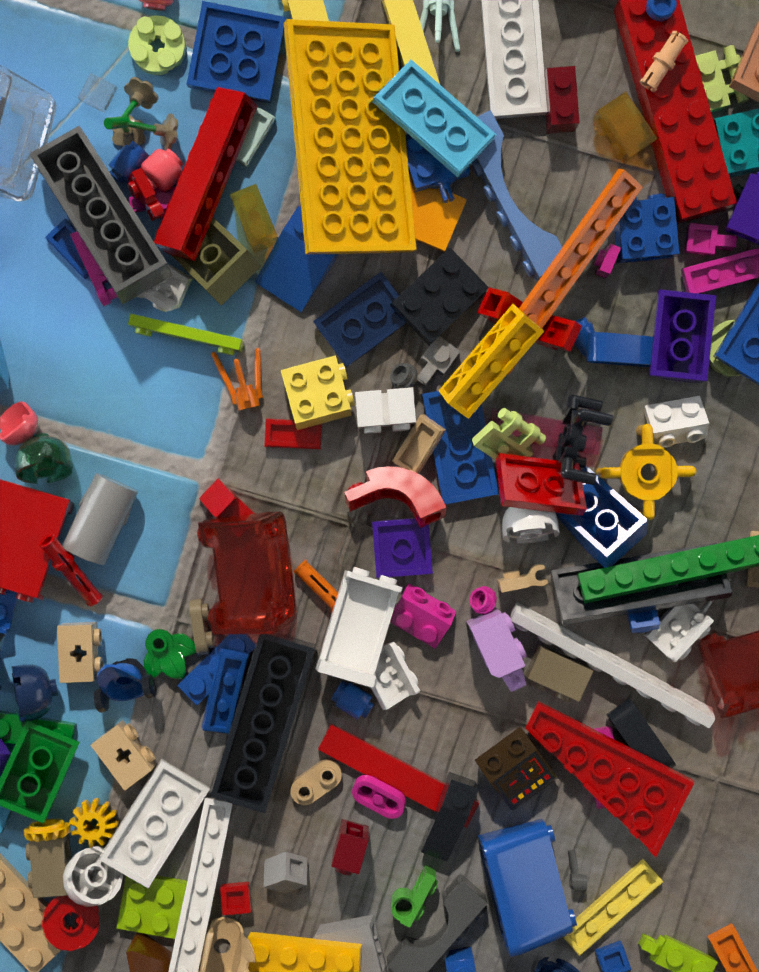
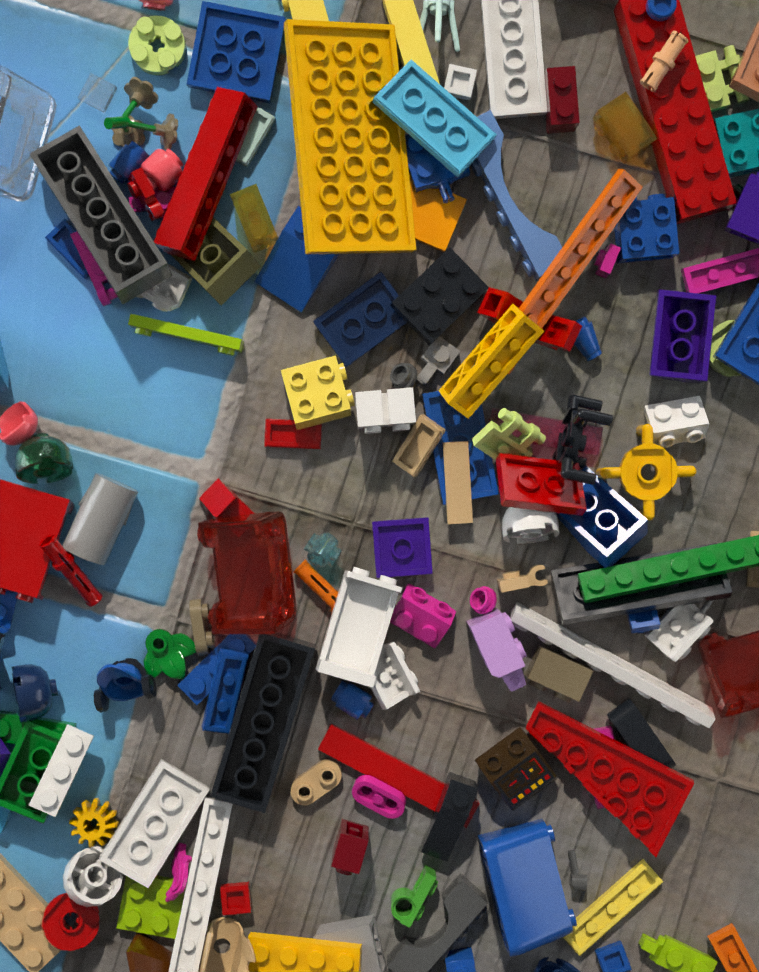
(48, 866): dark tan brick -> none
(49, 830): yellow gear -> none
(61, 770): none -> white plate
(72, 664): tan brick -> none
(125, 769): tan brick -> none
(180, 872): none -> dark pink piece
(246, 396): orange plant -> none
(285, 872): light grey panel -> none
(322, 549): none -> clear light blue gear
(400, 485): arch -> none
(457, 482): none -> tan sticker
(460, 81): none -> white plate
(619, 349): blue beam -> none
(704, 239): dark pink plate -> none

